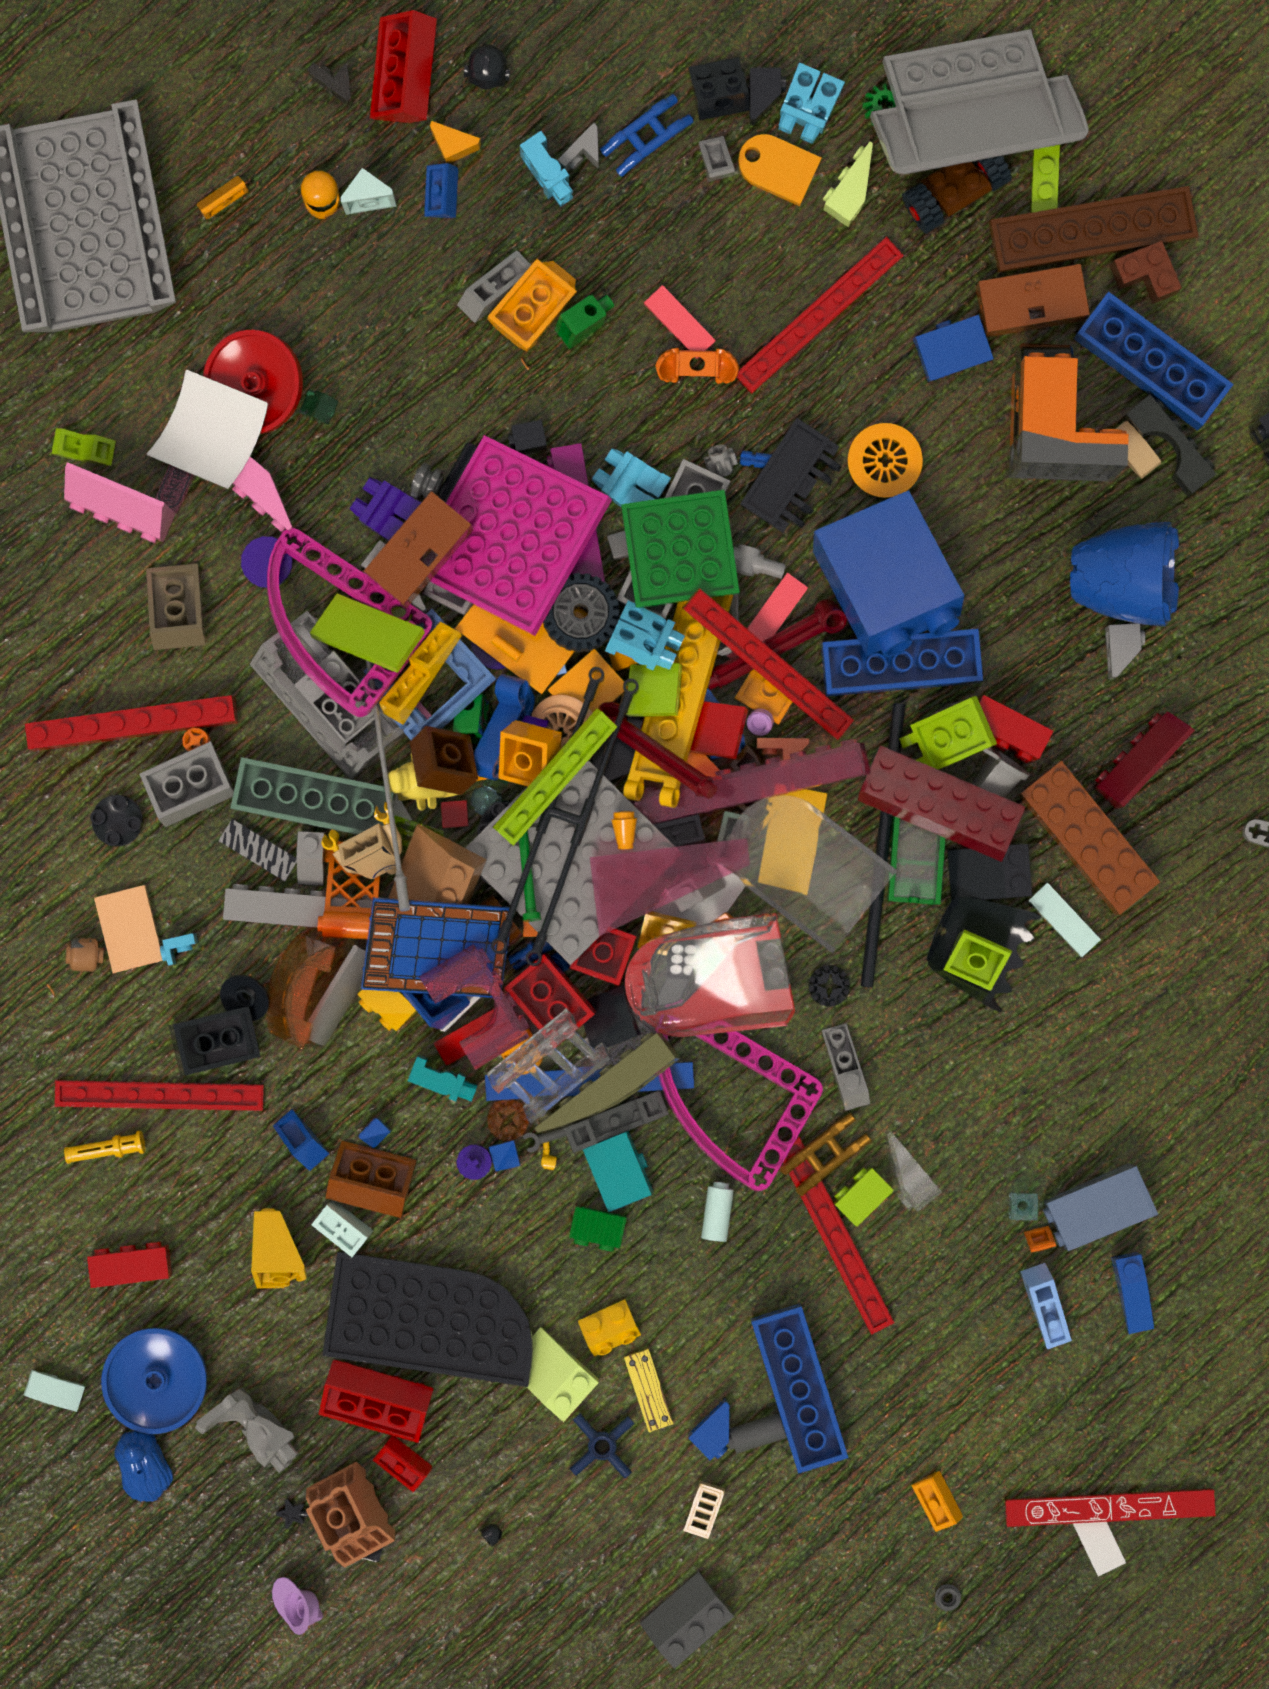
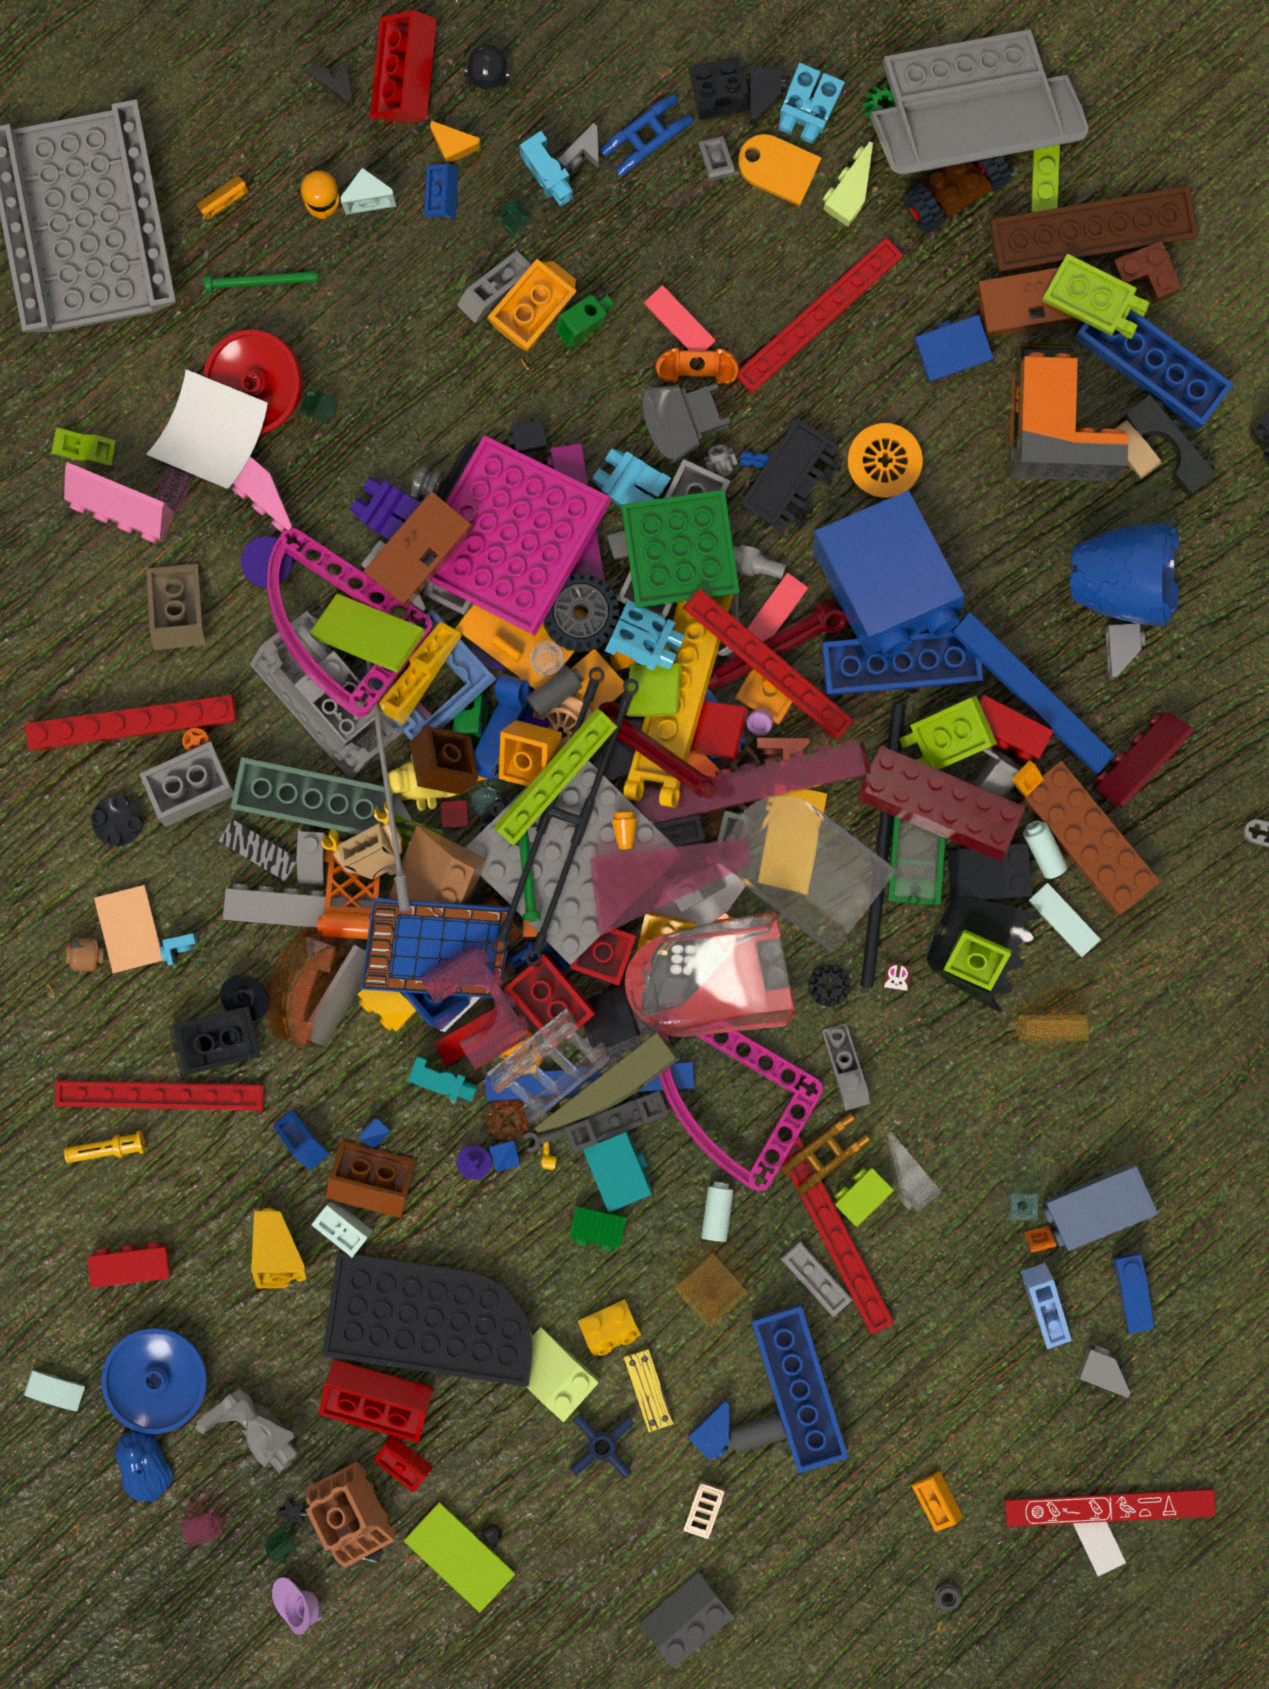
(200, 1528): none -> clear pink brick
(255, 280): none -> green bar
(279, 1545): none -> clear green tile
(459, 1557): none -> lime tile
(513, 217): none -> clear green tile
(546, 659): none -> clear wheel
(555, 691): none -> dark grey brick
(680, 419): none -> dark grey piece
(710, 1289): none -> clear yellow brick
(816, 1279): none -> light grey tile
(897, 977): none -> tile
(1027, 778): none -> light orange tile
(1032, 693): none -> blue tile
(1045, 849): none -> light aqua brick
(1052, 1027): none -> clear yellow slope
(1094, 297): none -> lime tile
(1102, 1370): none -> light grey slope

